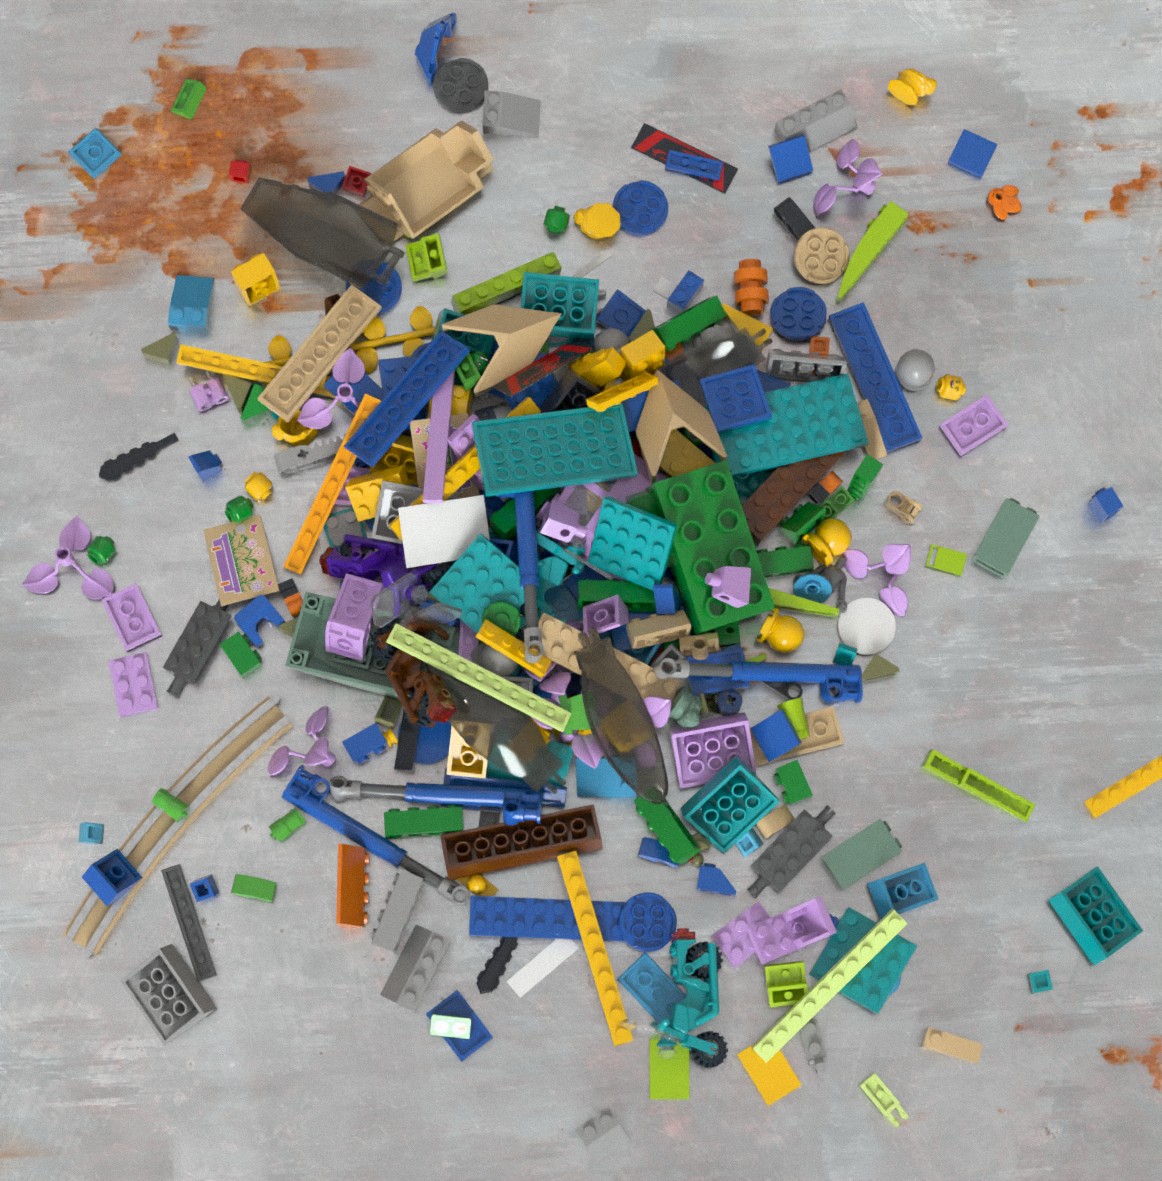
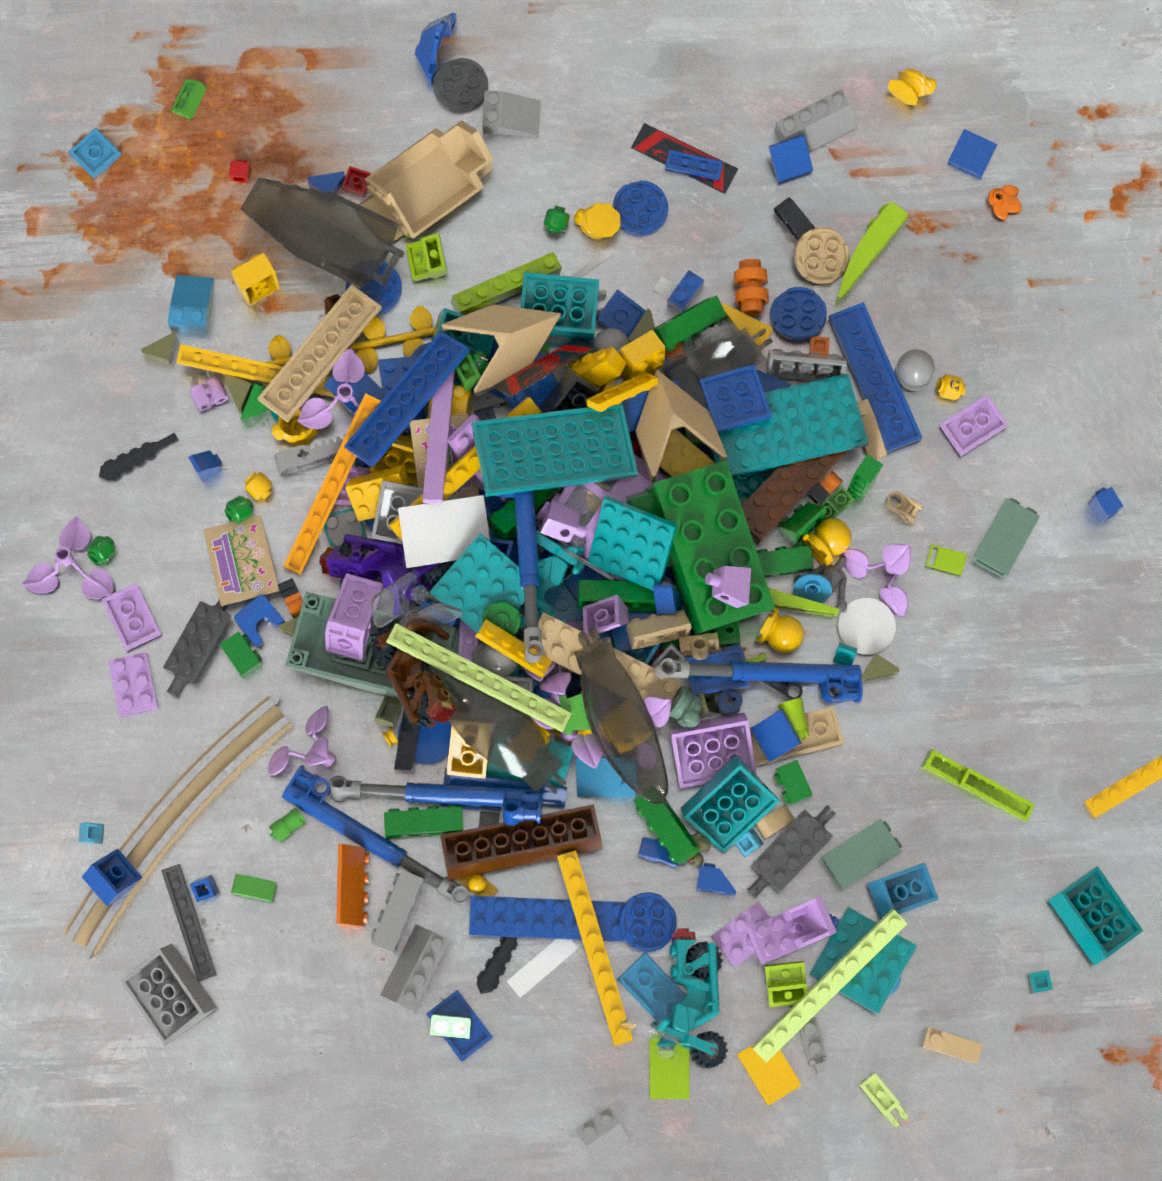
(171, 805): bright green piece -> none
(365, 744): blue brick -> none
(864, 179): lavender plant -> none

